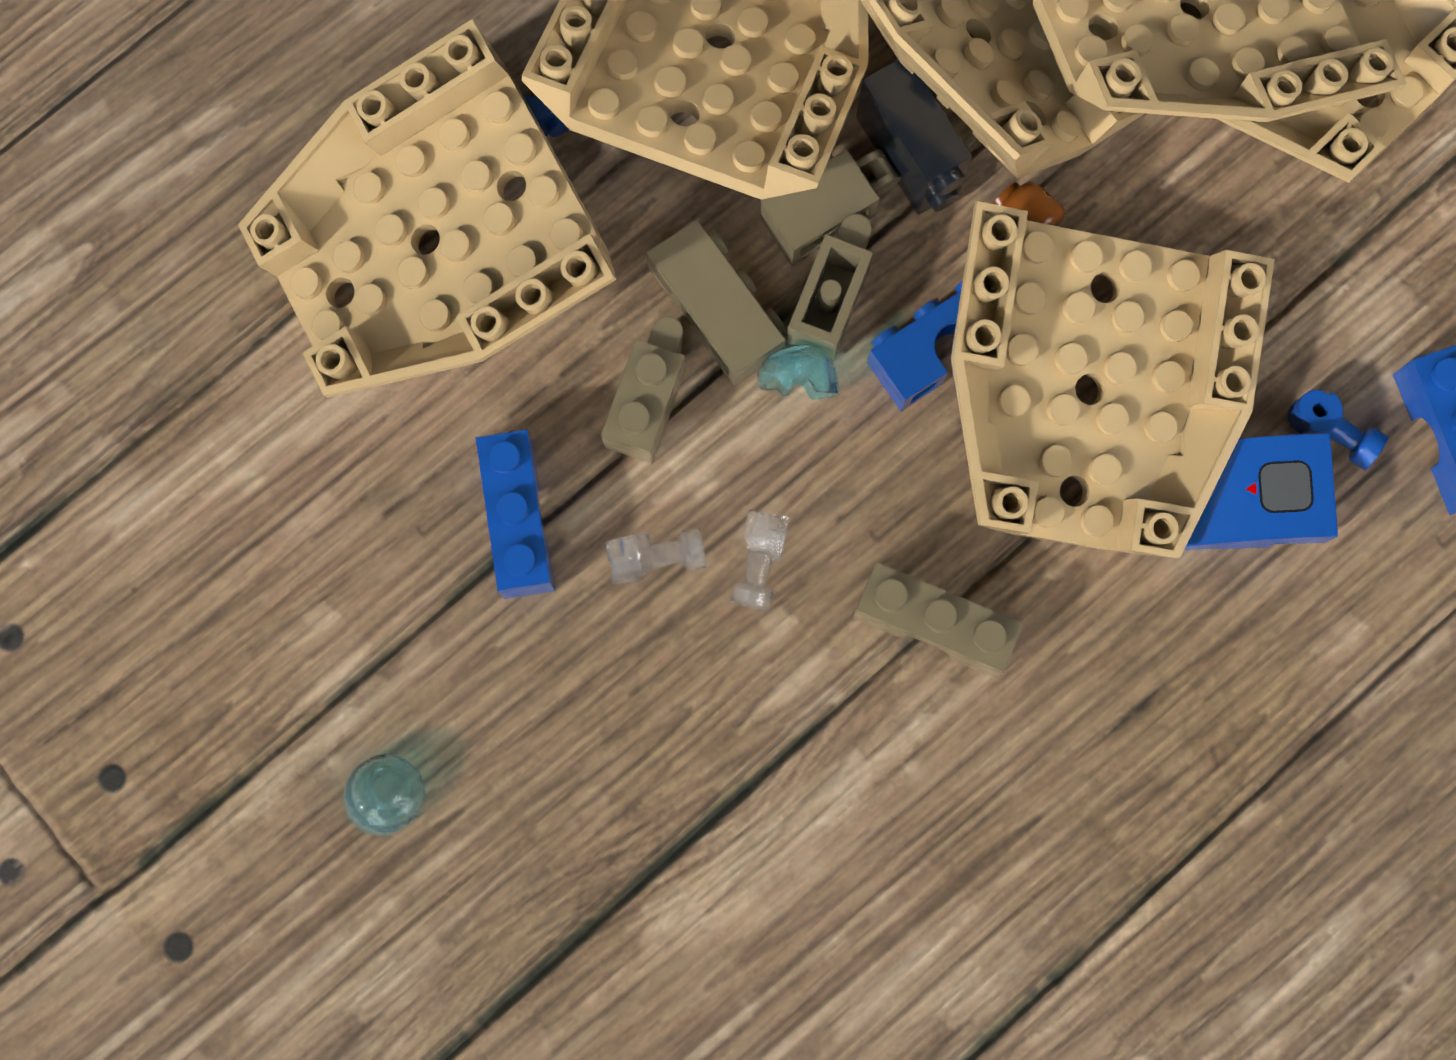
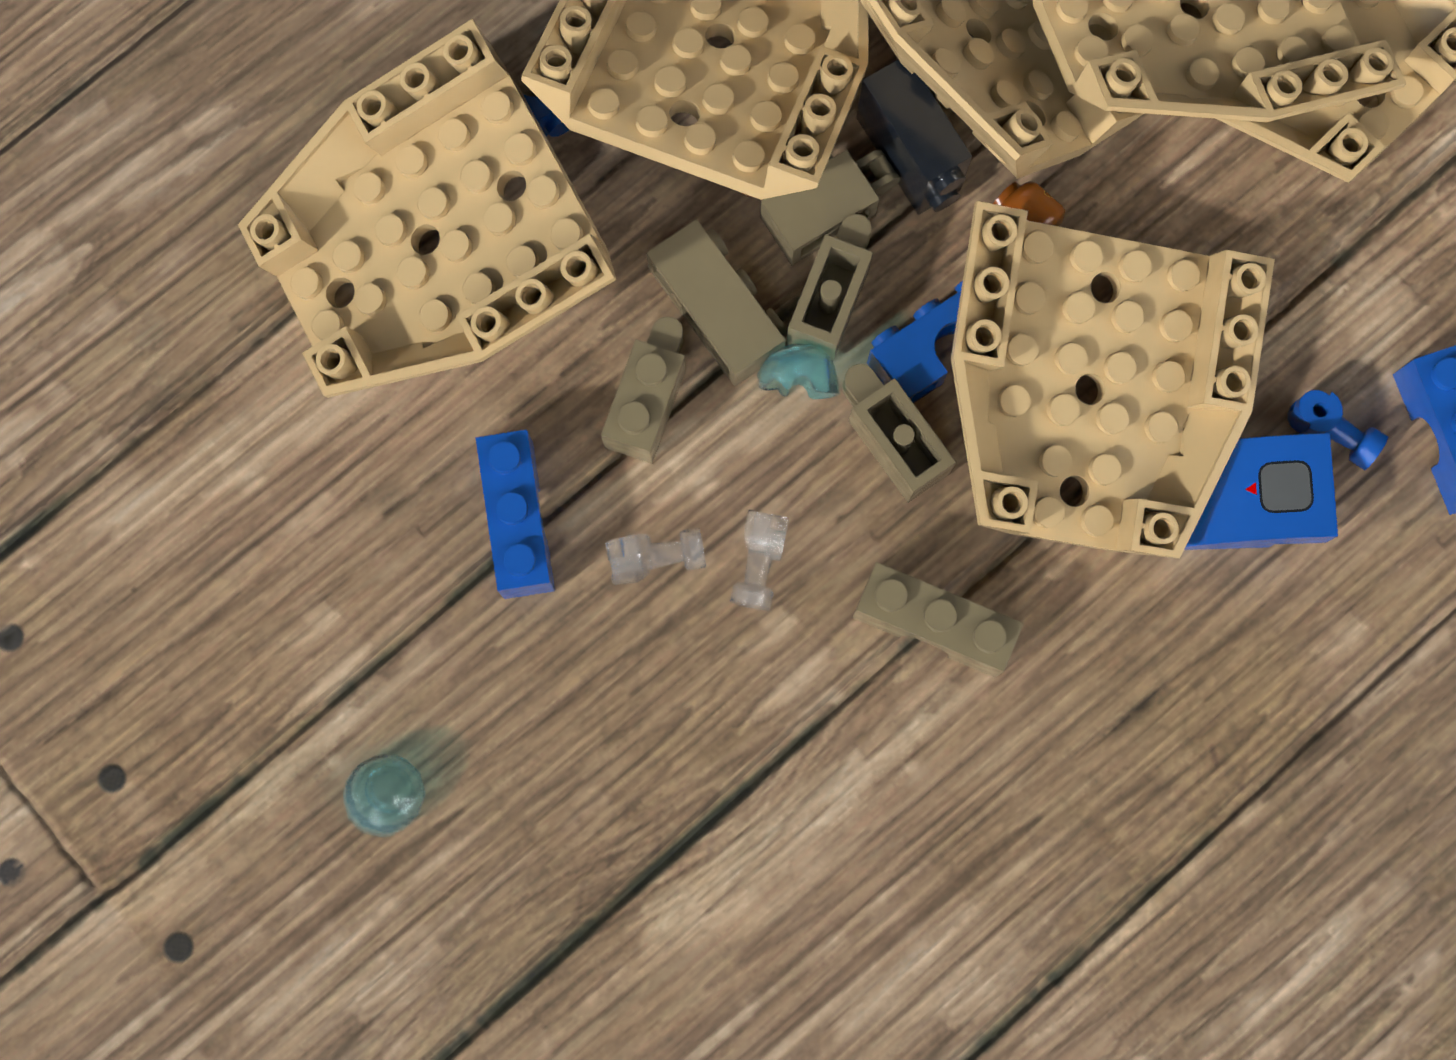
(895, 432): none -> dark tan brick

